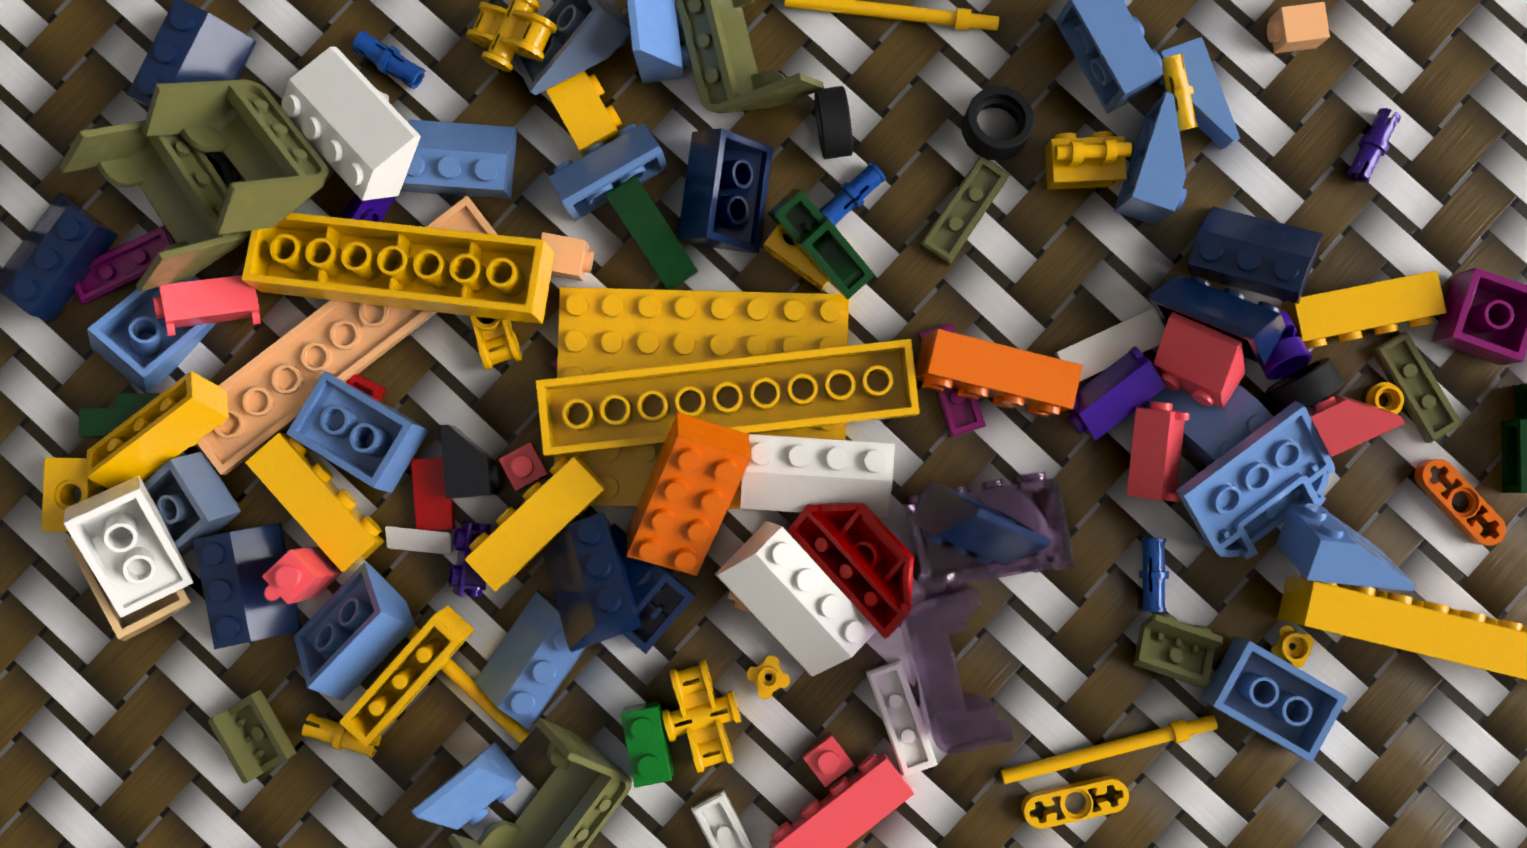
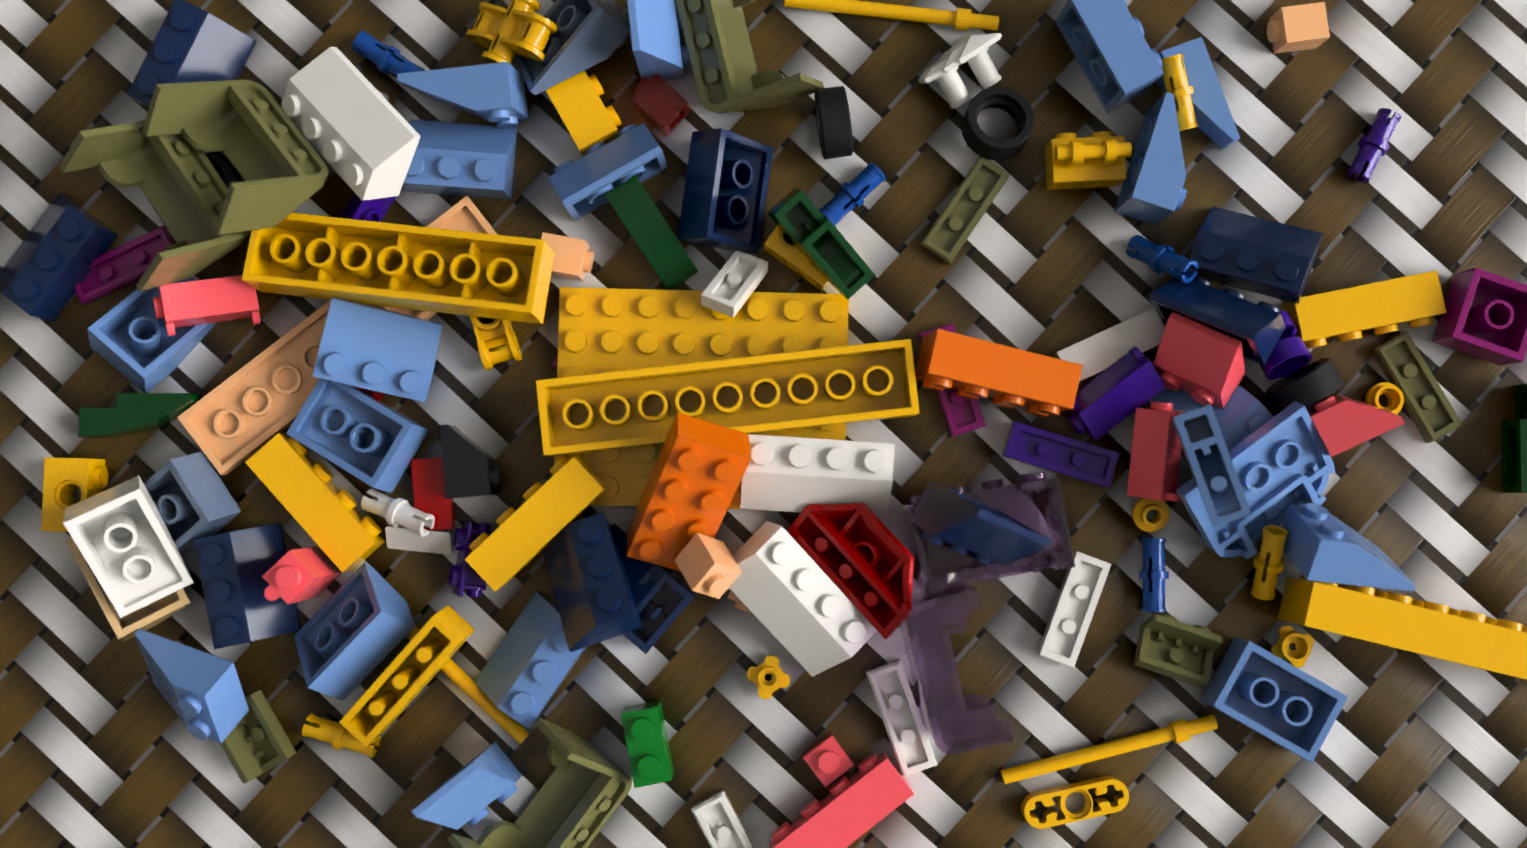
(158, 431): yellow brick -> none
(196, 685): none -> medium blue slope
(378, 350): none -> medium blue slope
(398, 512): none -> white pin
(484, 90): none -> medium blue slope
(523, 466): coral plate -> none
(660, 104): none -> clear red brick
(705, 729): yellow axle -> none
(707, 565): none -> light nougat brick
(734, 283): none -> white plate
(971, 50): none -> white connector
(1060, 454): none -> dark purple plate
(1074, 609): none -> white plate
(1141, 509): none -> yellow plate
(1162, 259): none -> blue pin
(1211, 465): none -> medium blue slope
(1269, 562): none -> yellow pin
(1470, 528): orange beam -> none

